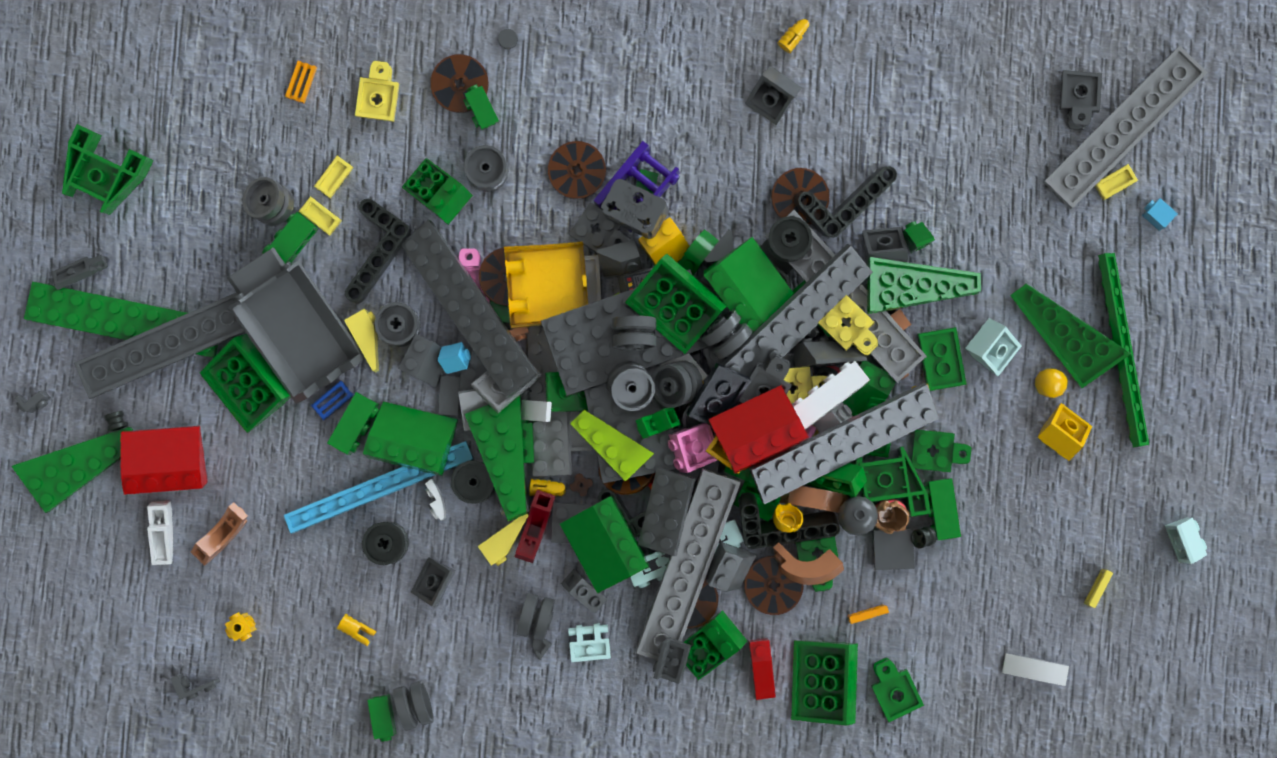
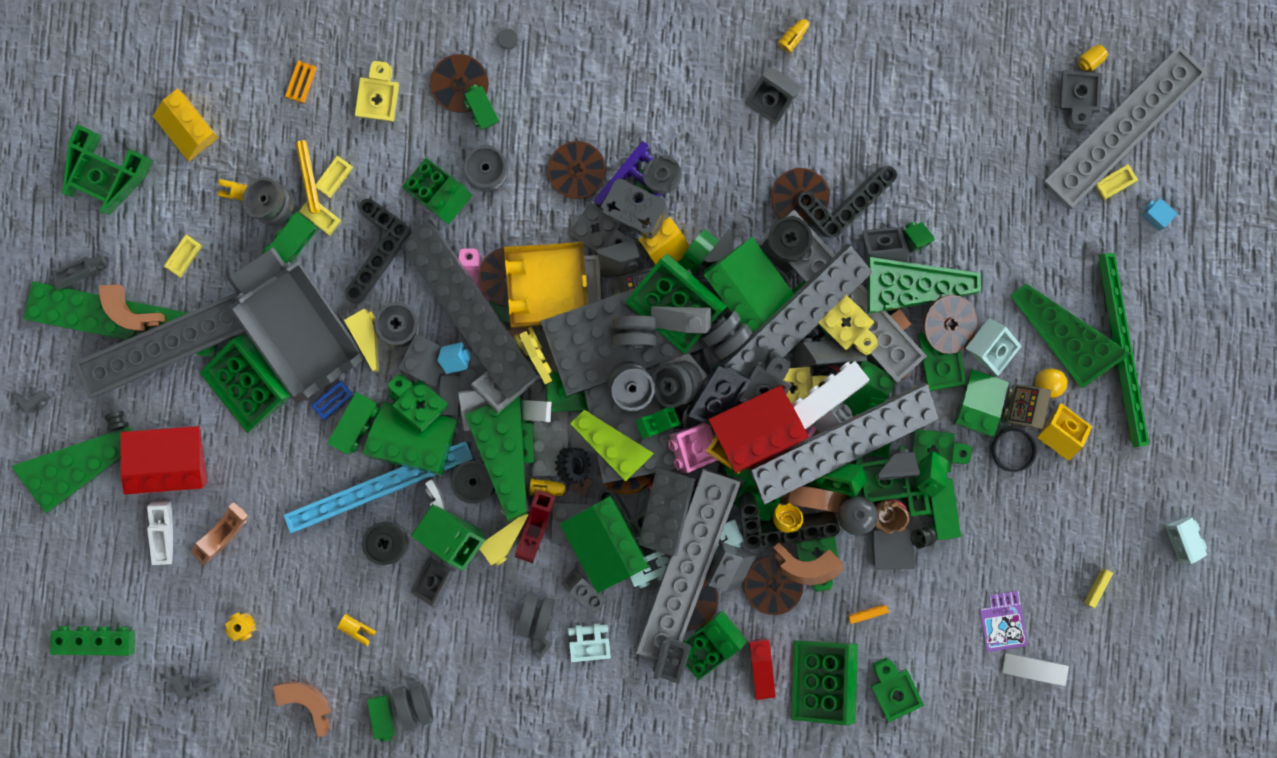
(92, 642): none -> green brick
(114, 305): none -> nougat arch
(183, 256): none -> light yellow tile
(184, 124): none -> yellow slope
(236, 192): none -> yellow hinge
(308, 178): none -> yellow axle
(308, 696): none -> nougat arch
(406, 399): none -> green plate
(449, 537): none -> green slope
(532, 347): none -> light yellow plate
(581, 464): none -> black tyre
(662, 174): none -> dark grey tile
(682, 318): none -> light grey slope
(899, 466): none -> dark grey slope
(932, 474): none -> green brick
(942, 312): none -> piece
(981, 403): none -> green slope
(1004, 622): none -> sticker
(1026, 406): none -> dark tan piece
(1033, 444): none -> black tyre
(1092, 58): none -> yellow brick

